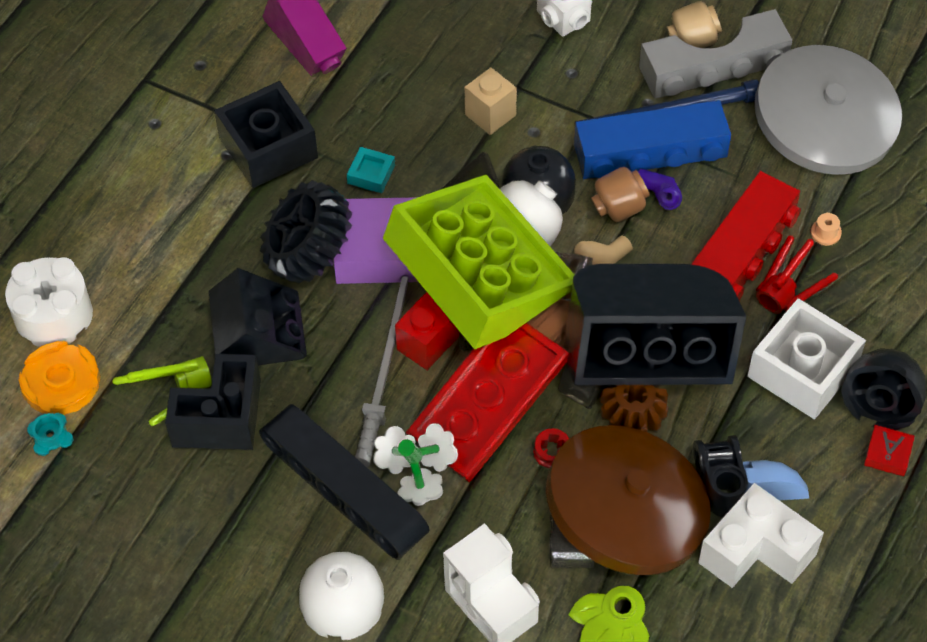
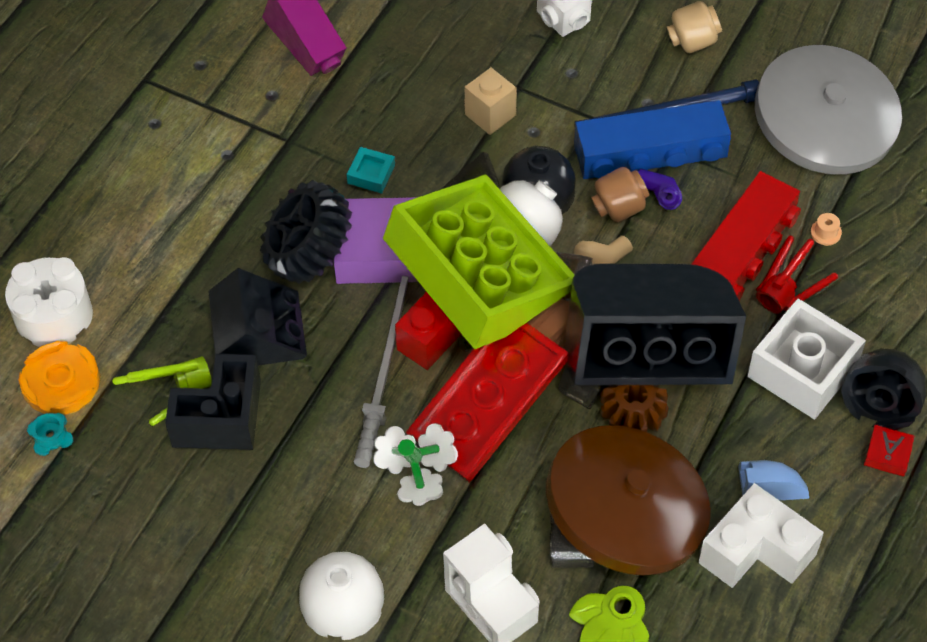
(266, 134): black brick -> none
(344, 481): black beam -> none
(541, 442): red bush -> none
(676, 66): light grey arch -> none
(721, 468): black piece -> none

